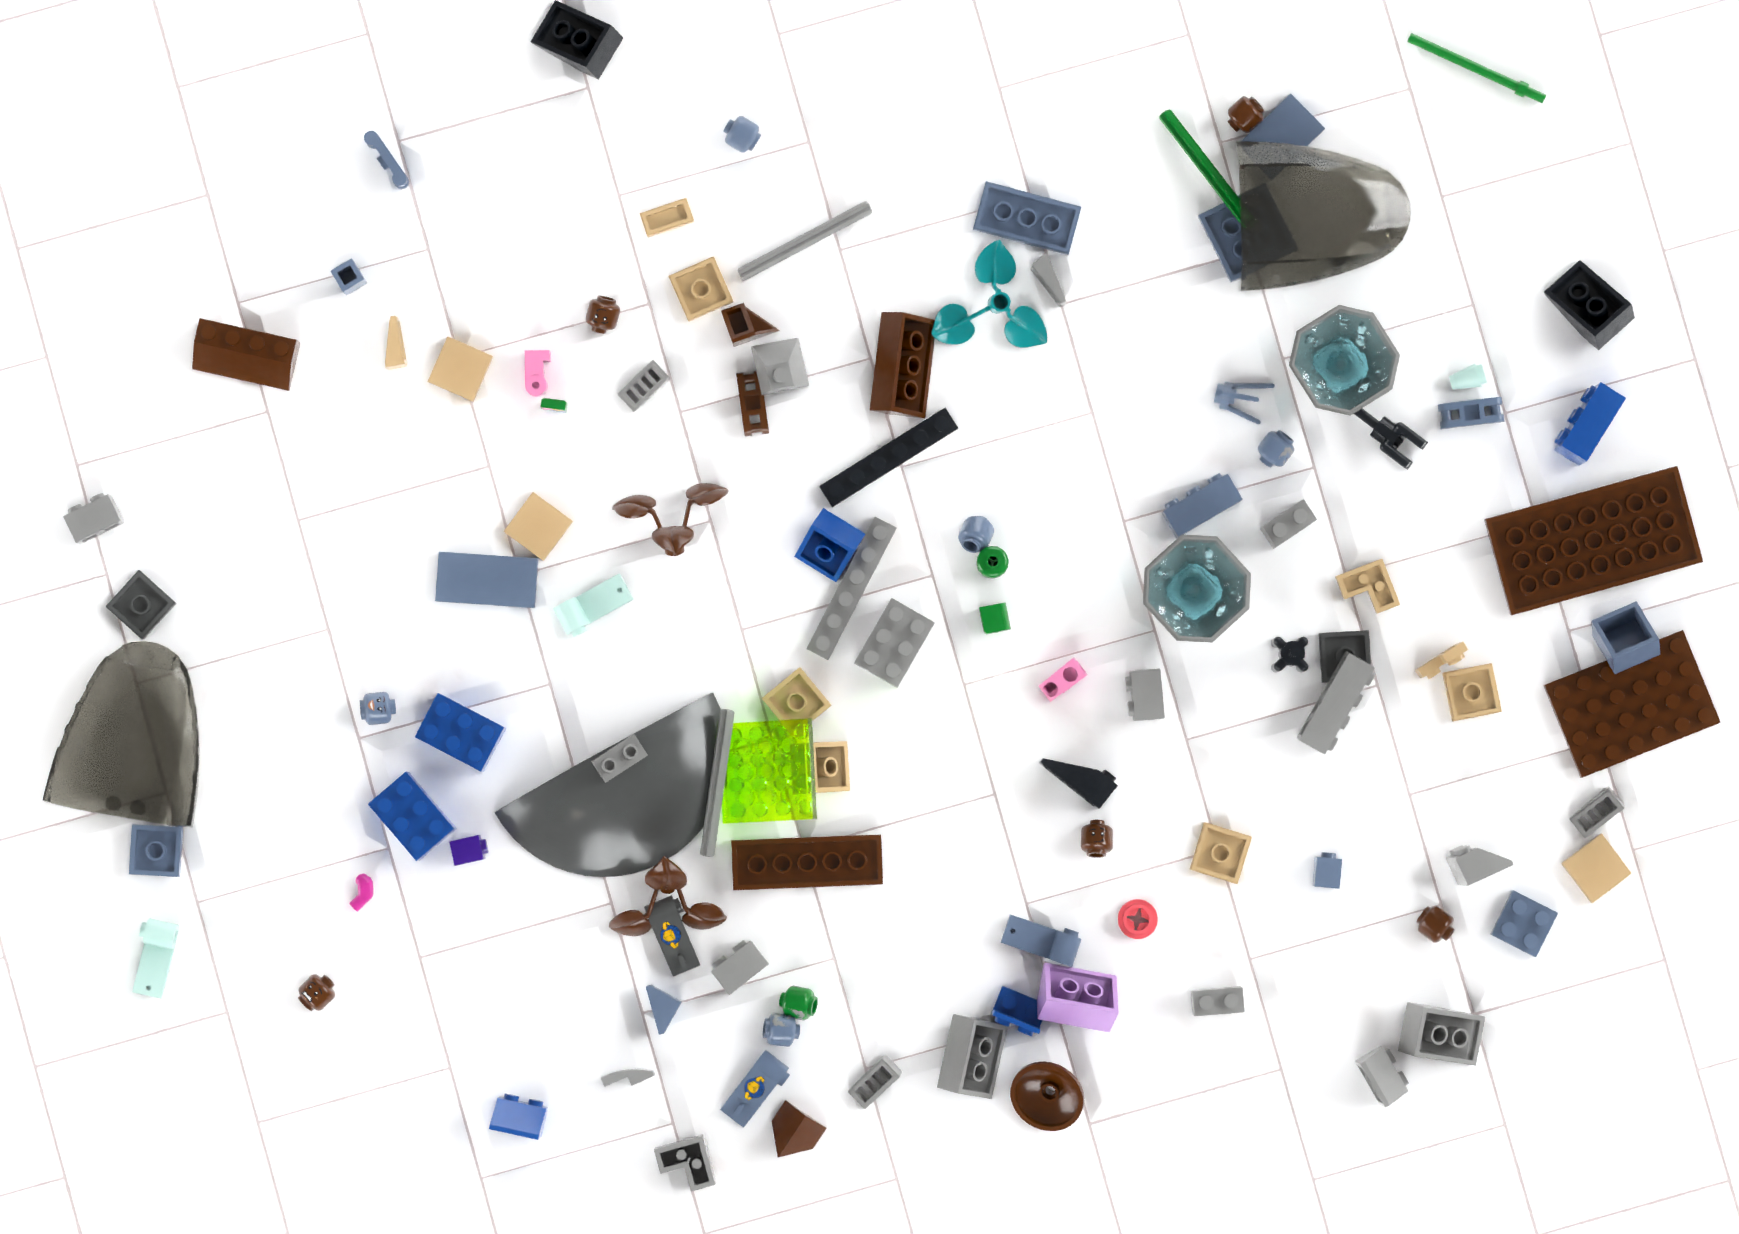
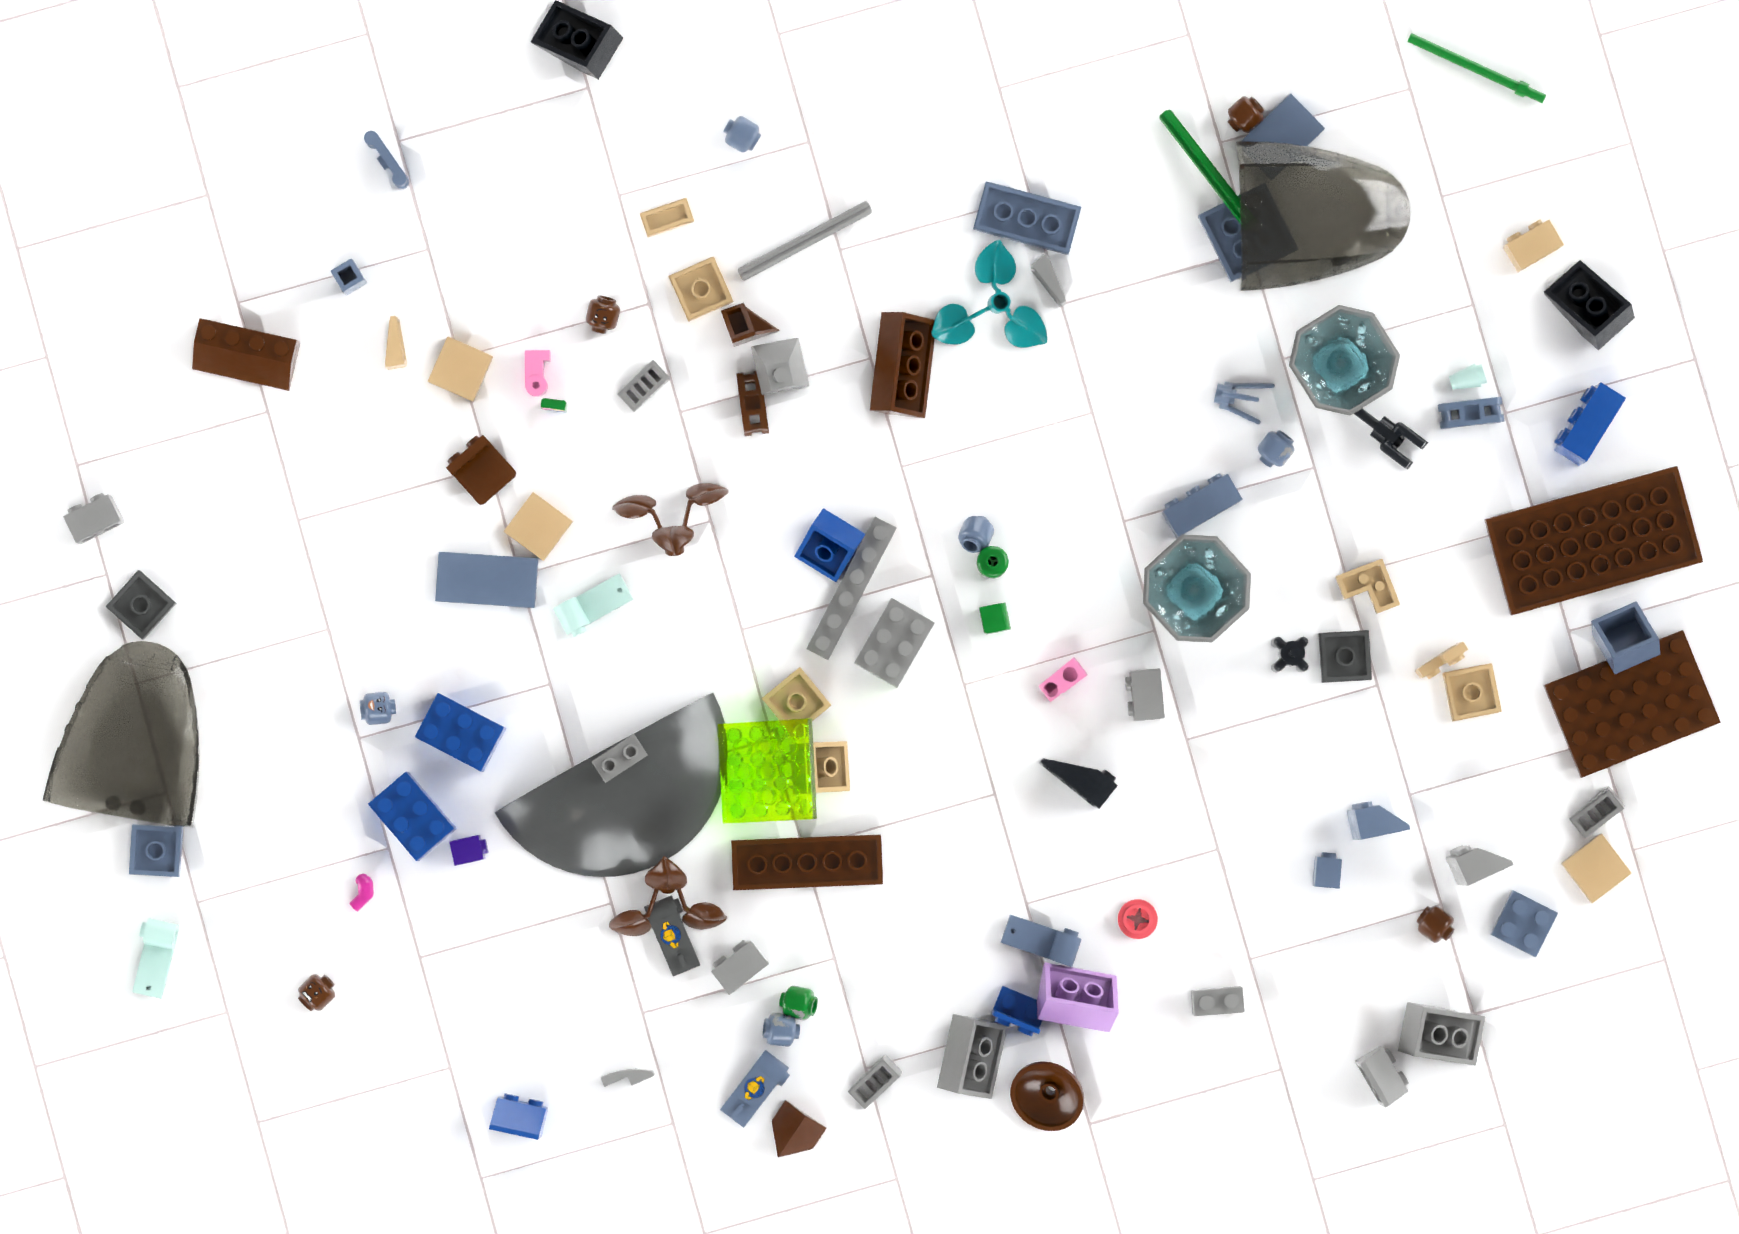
(481, 469): none -> reddish brown bracket
(663, 1007): sand blue slope -> none
(692, 1155): light grey brick -> none
(717, 782): light grey axle -> none
(888, 457): black plate -> none
(1096, 839): reddish brown head -> none
(1220, 853): tan tile -> none
(1288, 524): light grey brick -> none
(1336, 702): light grey brick -> none
(1373, 821): none -> sand blue slope
(1532, 245): none -> tan brick

